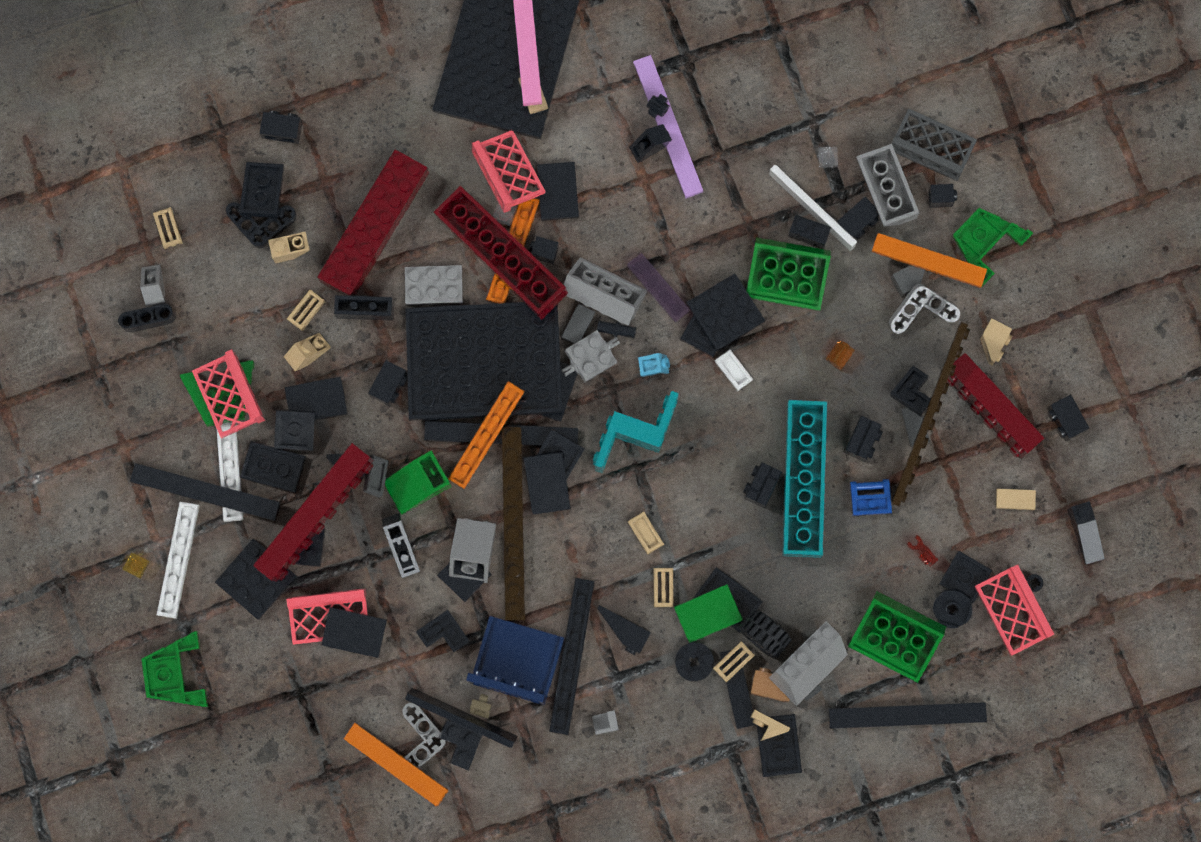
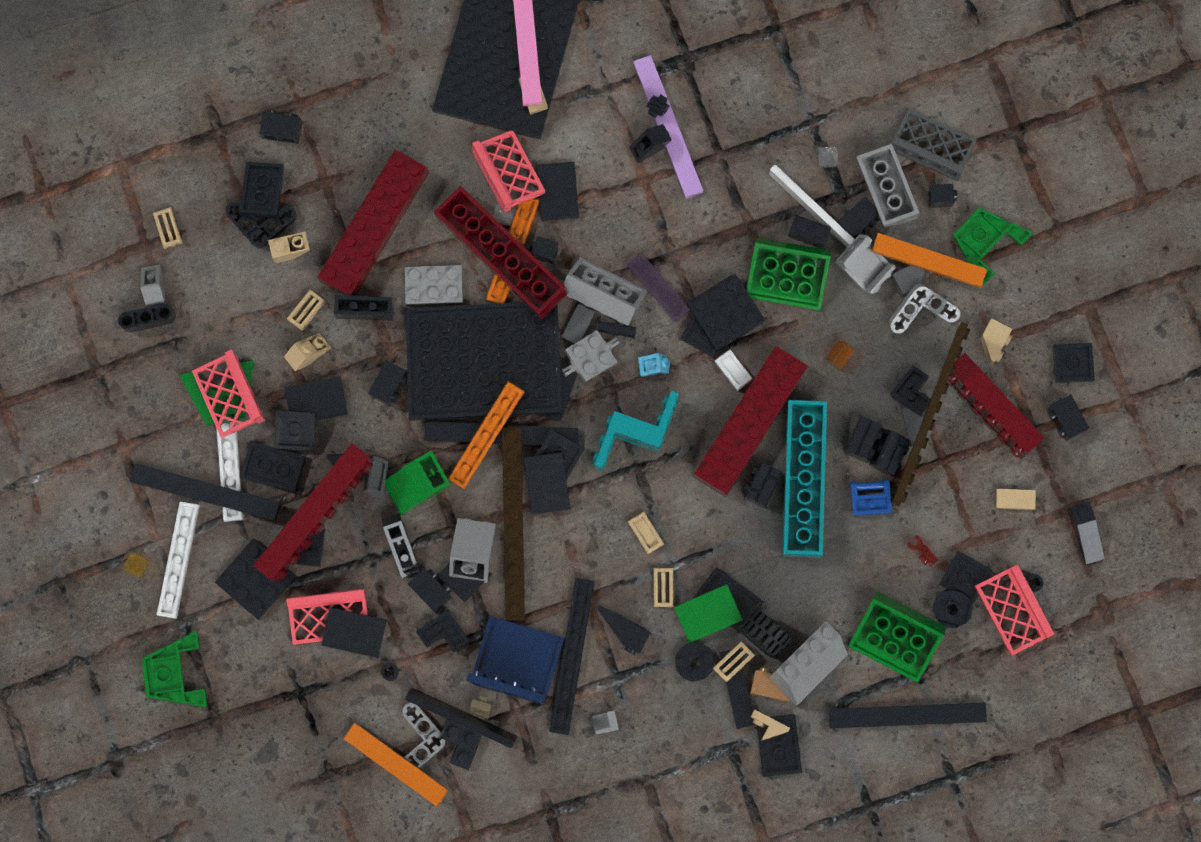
(388, 666): none -> black bush
(430, 590): none -> black brick
(750, 421): none -> dark red brick
(863, 266): none -> light grey panel
(889, 452): none -> black brick
(1073, 362): none -> black plate

